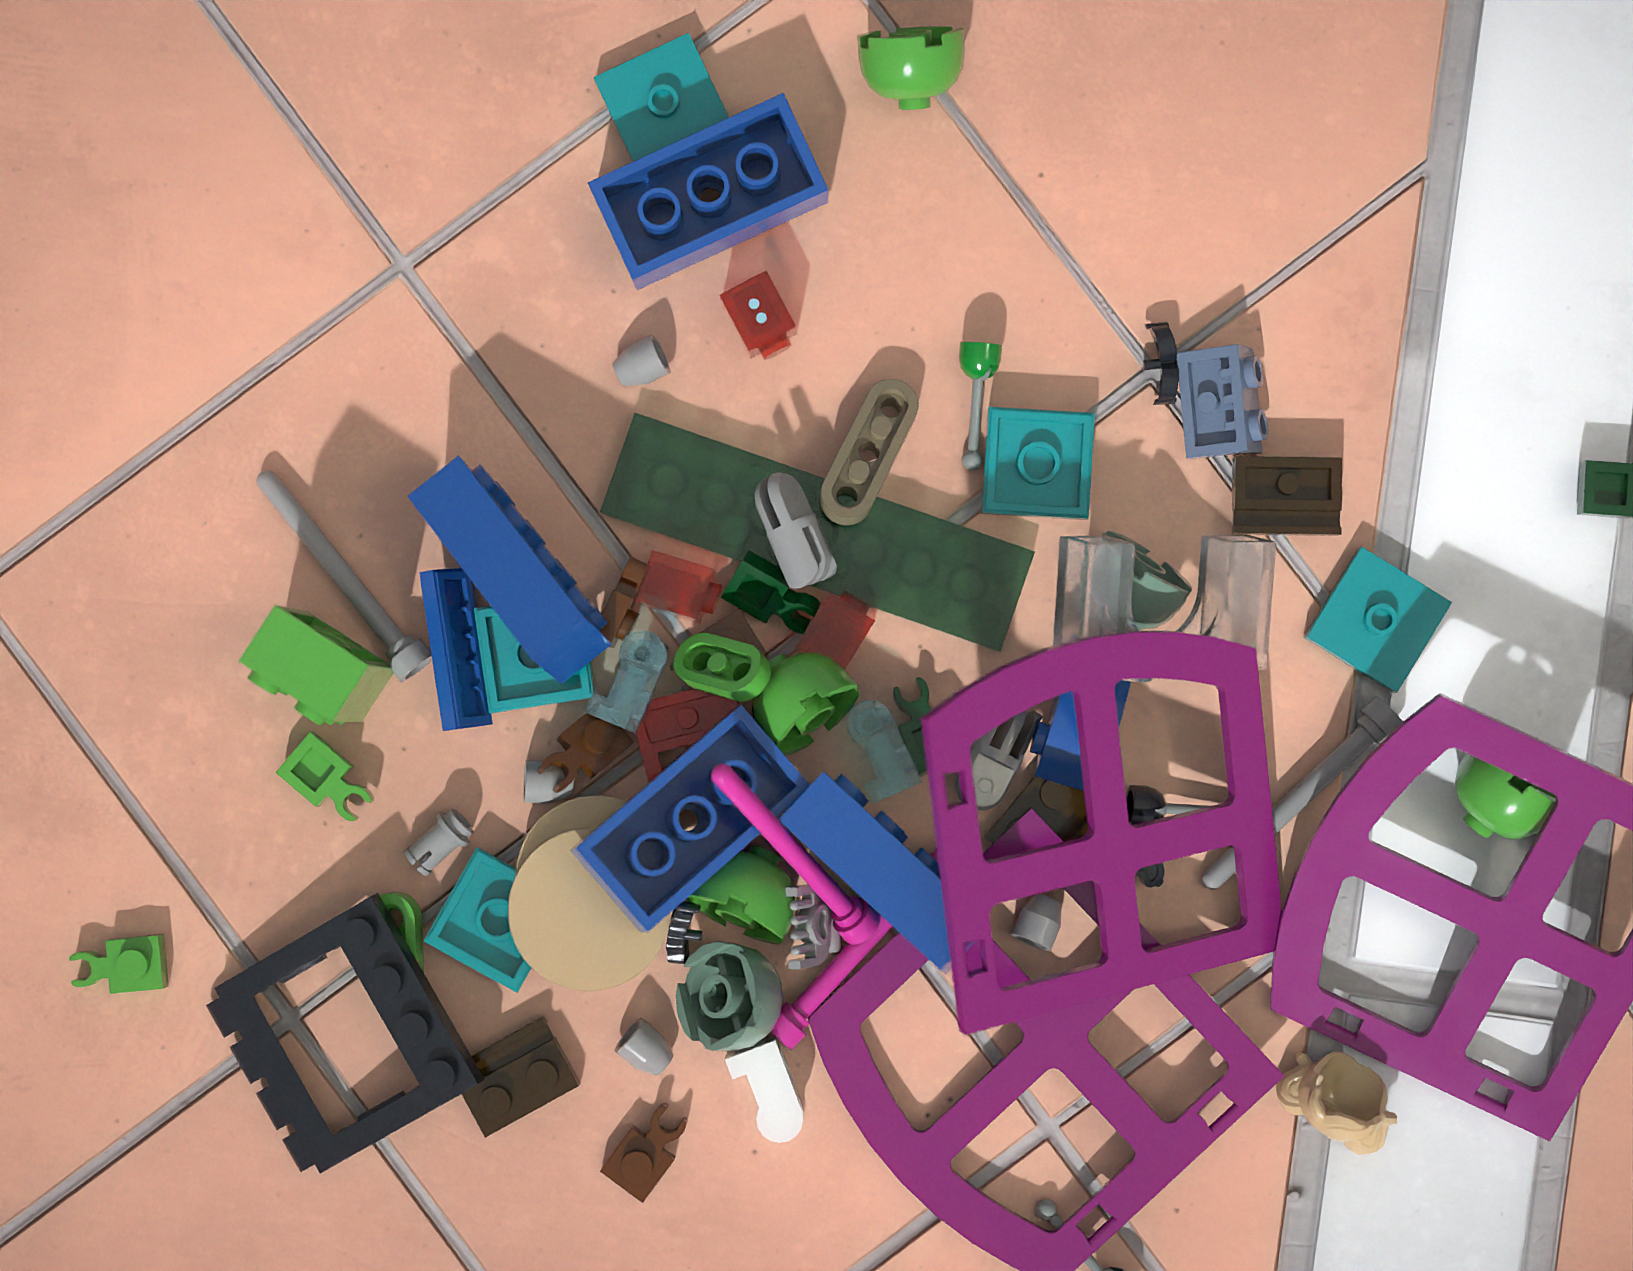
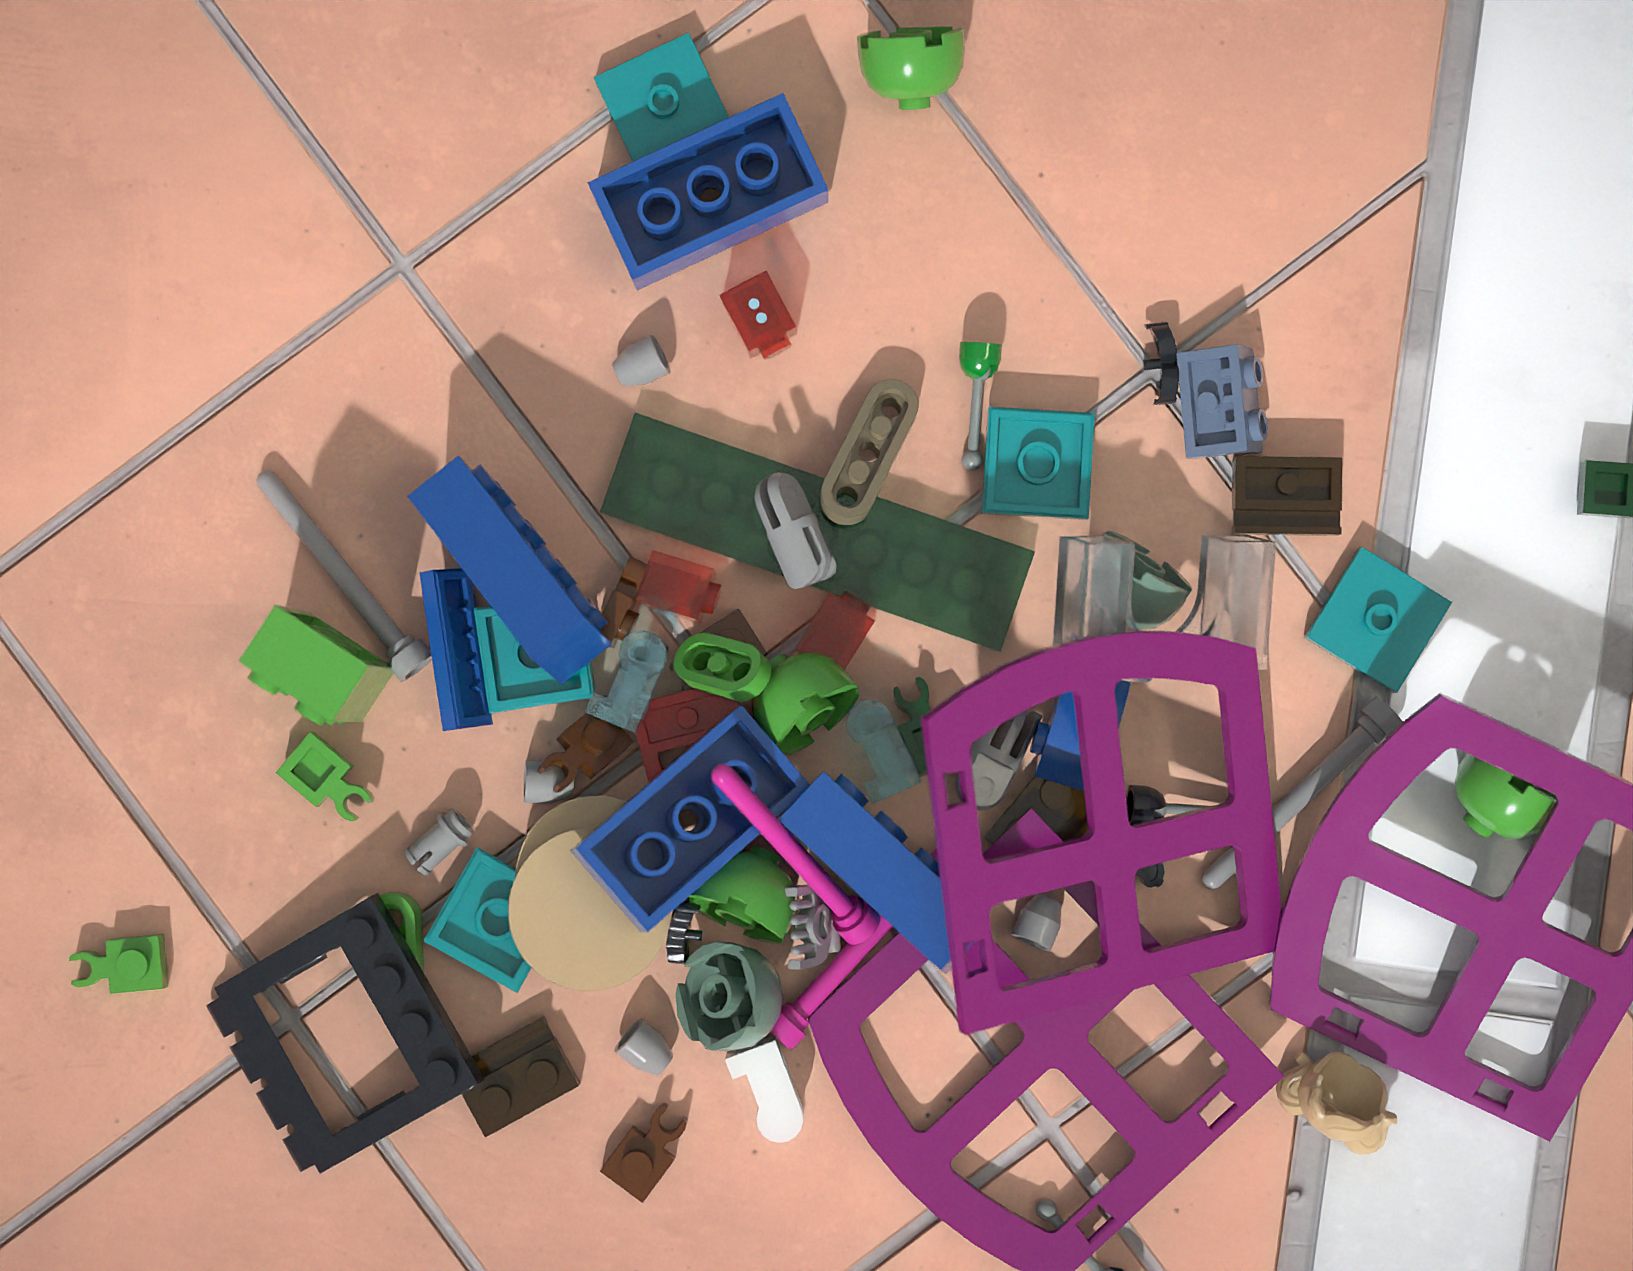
(762, 591): dark green plate -> none

